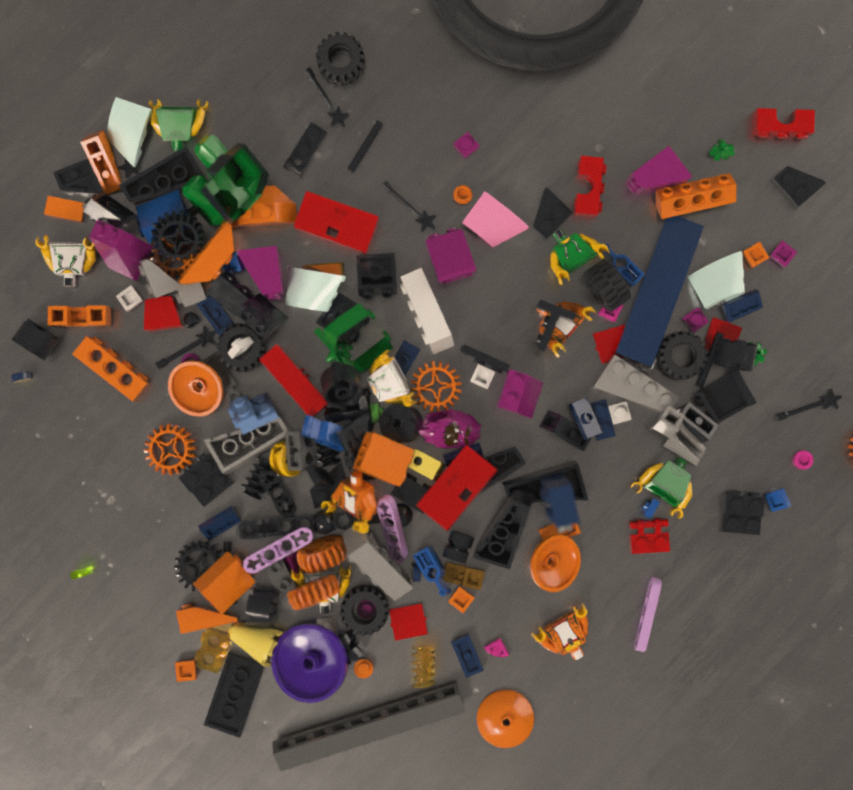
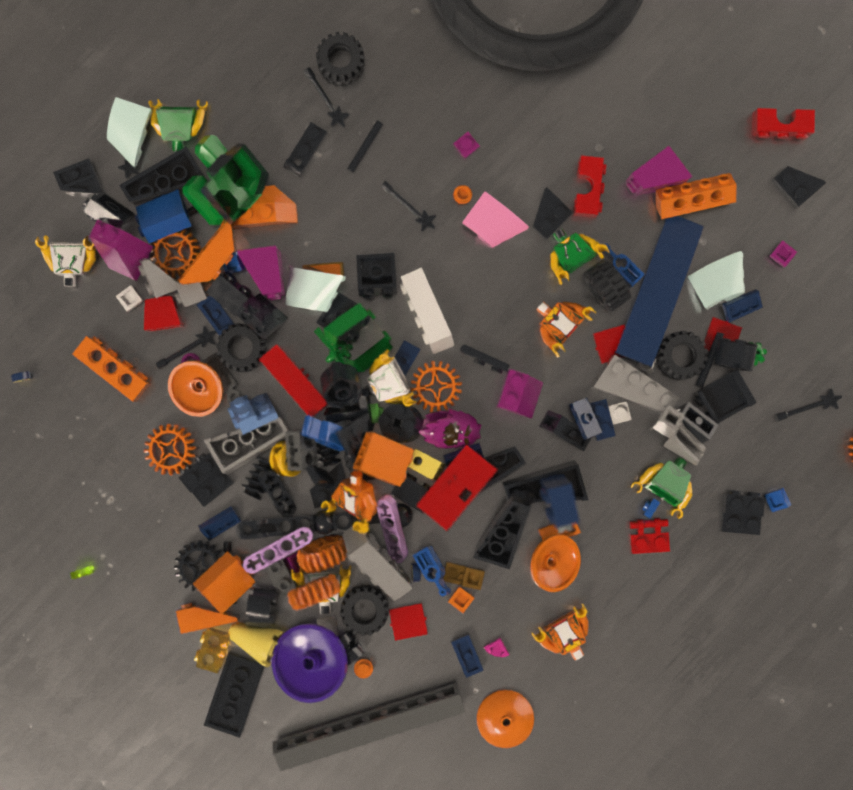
(35, 340): black brick -> none
(64, 209): orange tile -> none
(79, 316): orange arch -> none
(102, 161): orange slope -> none
(185, 237): black gear -> none
(185, 670): orange plate -> none
(191, 320): black hinge -> none
(240, 346): white plate -> none
(336, 223): red brick -> none
(366, 609): magenta plate -> none
(423, 667): clear yellow piece -> none
(450, 256): magenta slope -> none
(458, 547): black wheel -> none
(482, 376): white plate -> none
(550, 321): black bracket -> none
(612, 316): dark pink tile -> none
(647, 614): lavender beam -> none
(695, 320): magenta plate -> none
(722, 150): green plant -> none
(755, 254): orange plate -> none
(802, 459): dark pink tile -> none

